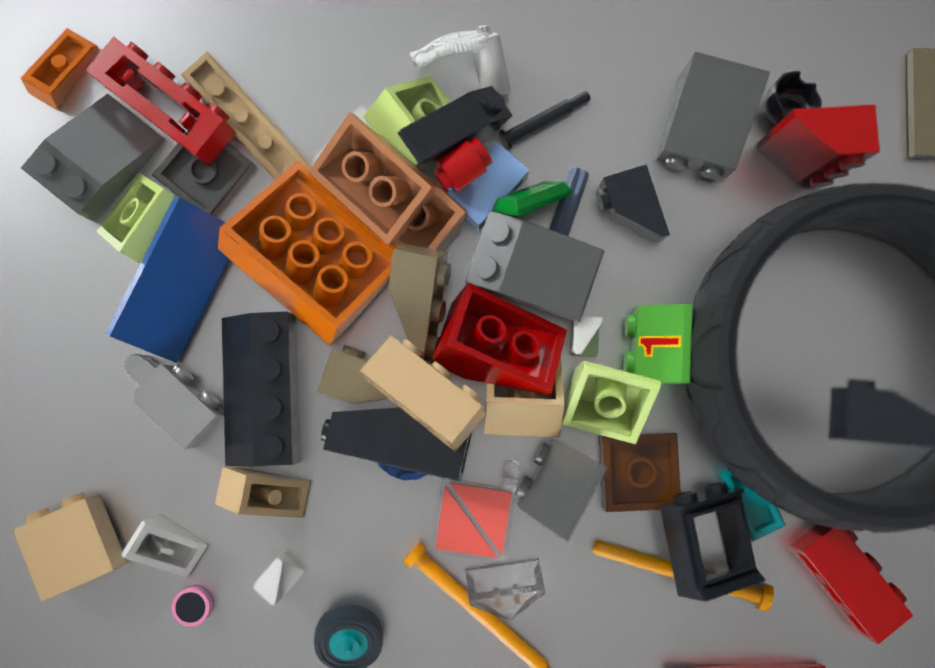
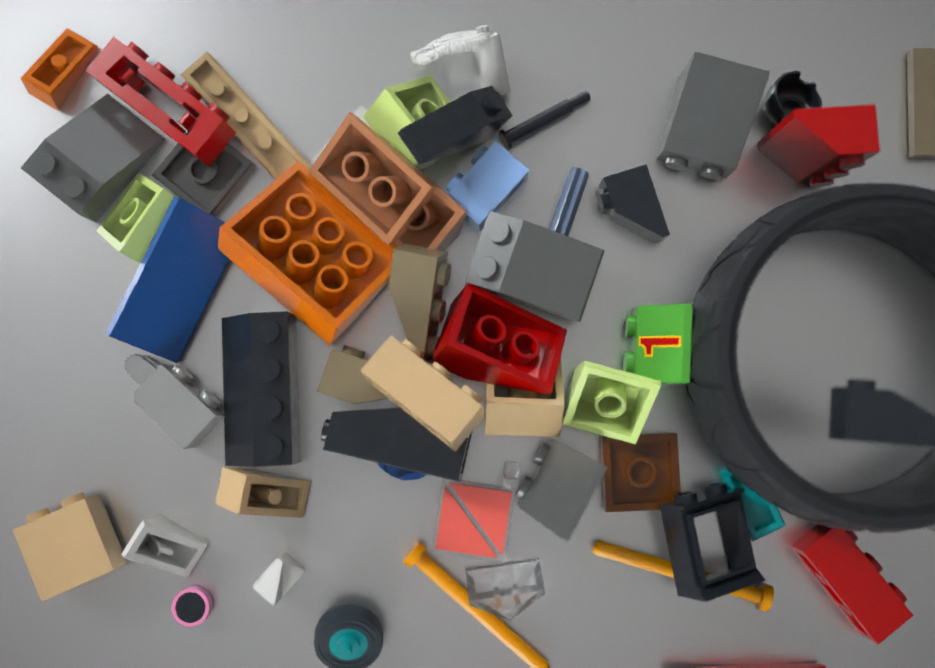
(462, 165): red brick -> none
(531, 198): green tile -> none
(585, 336): white slope -> none

